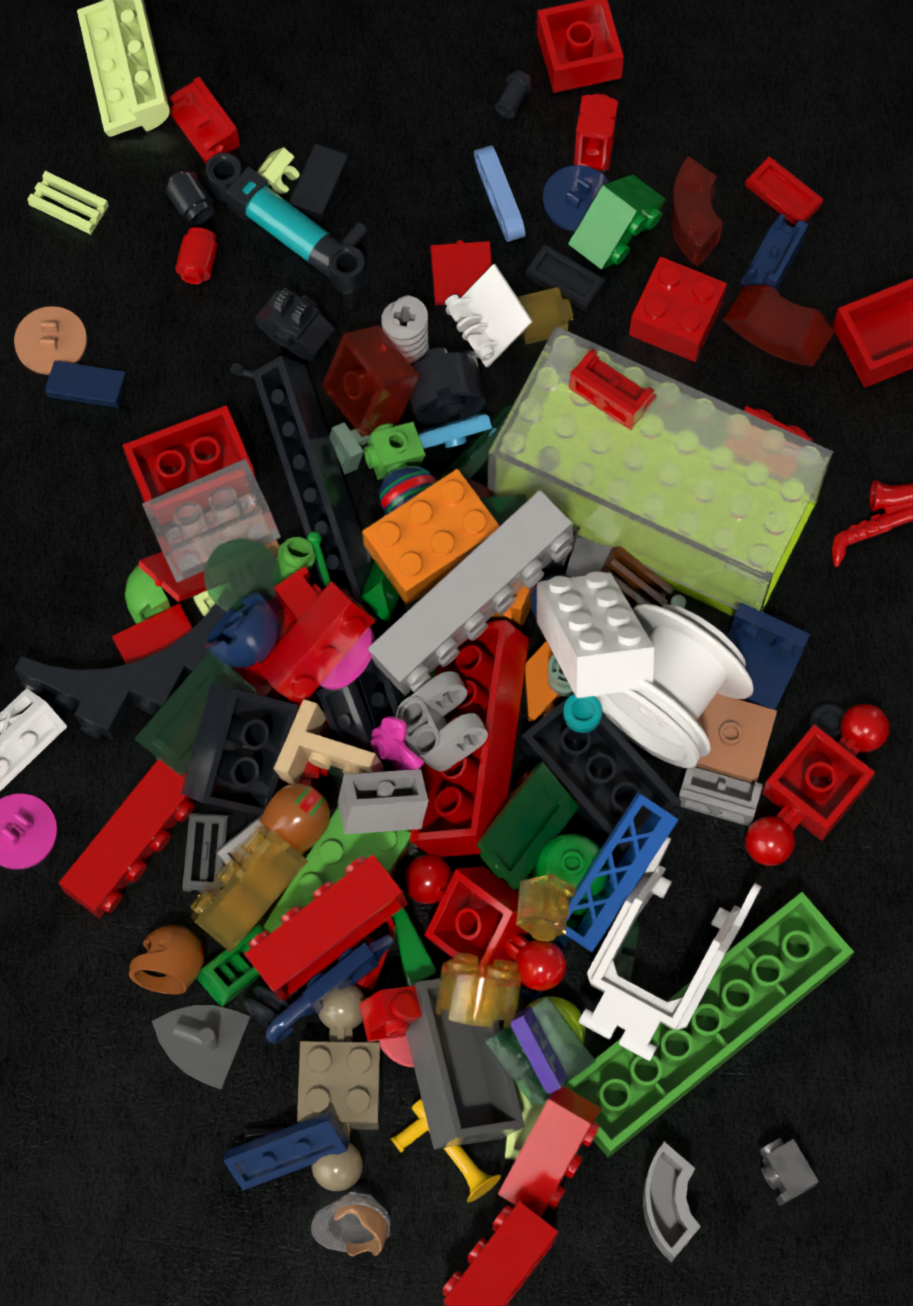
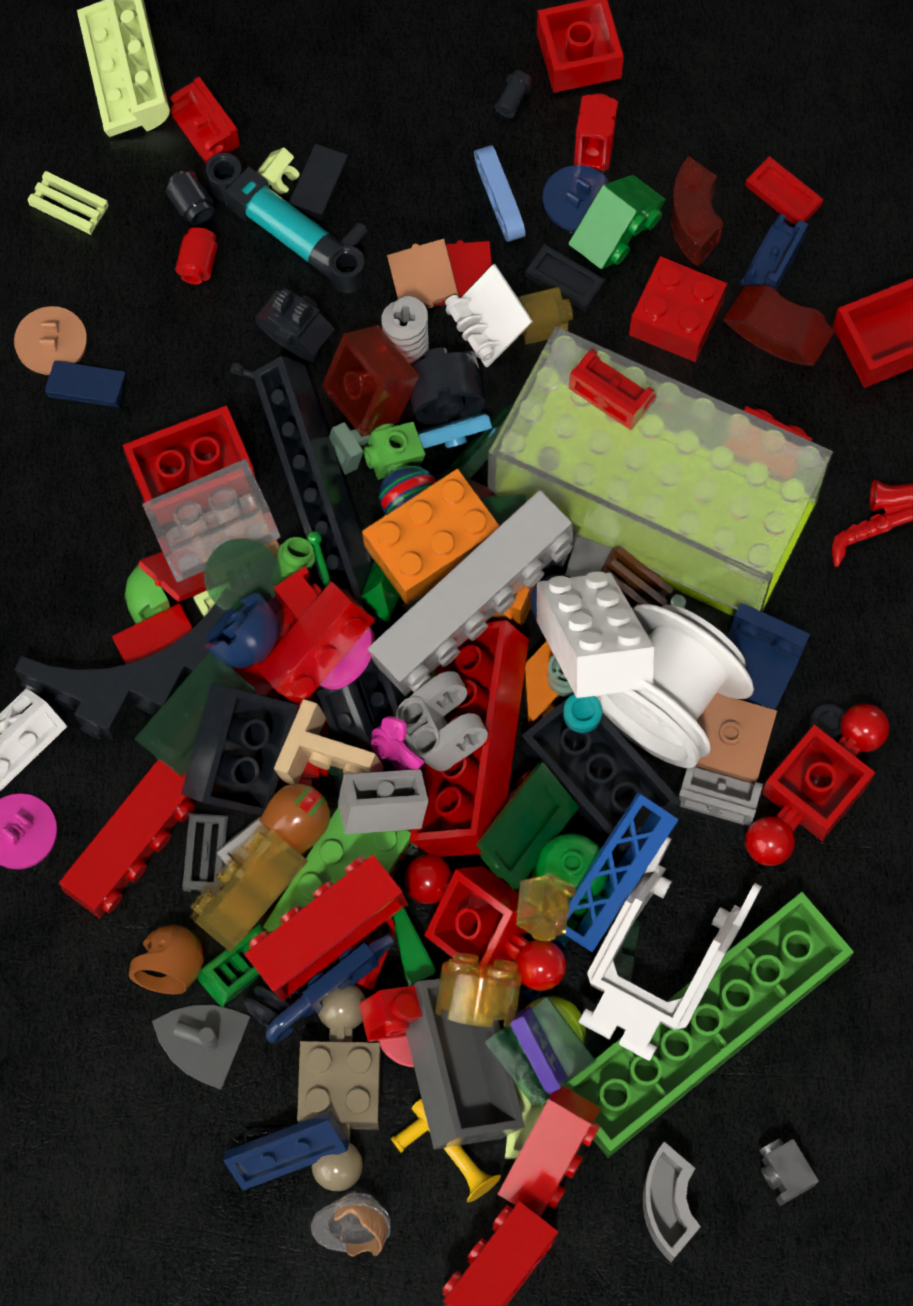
(424, 273): none -> nougat piece

